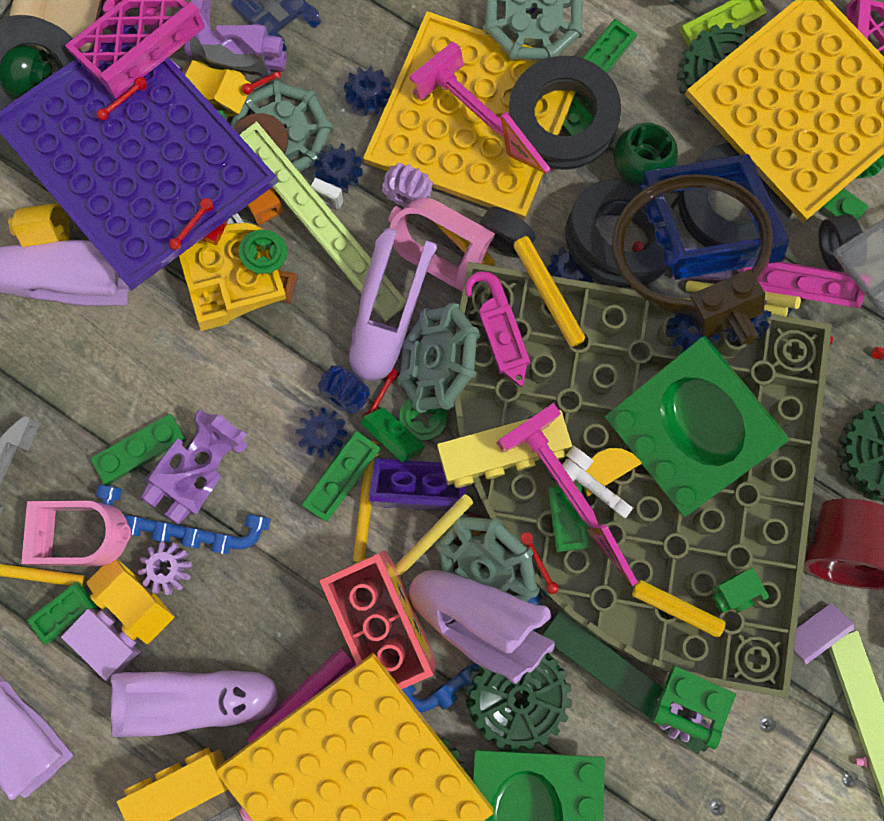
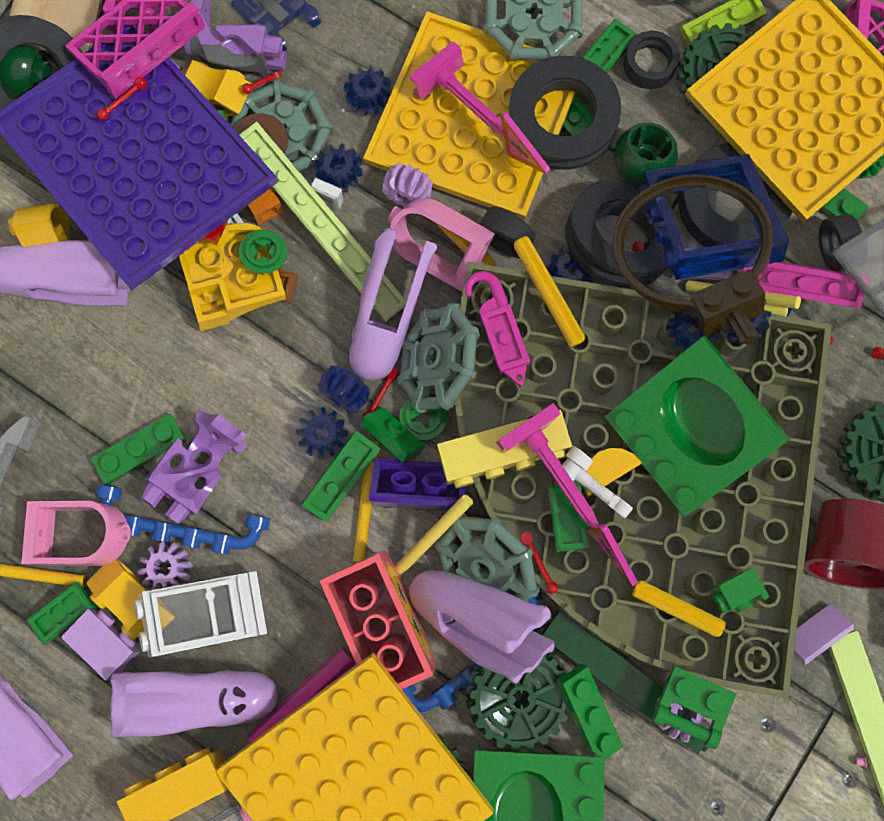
(200, 614): none -> white door
(206, 206): red hinge -> none
(589, 712): none -> green plate
(658, 41): none -> black tyre

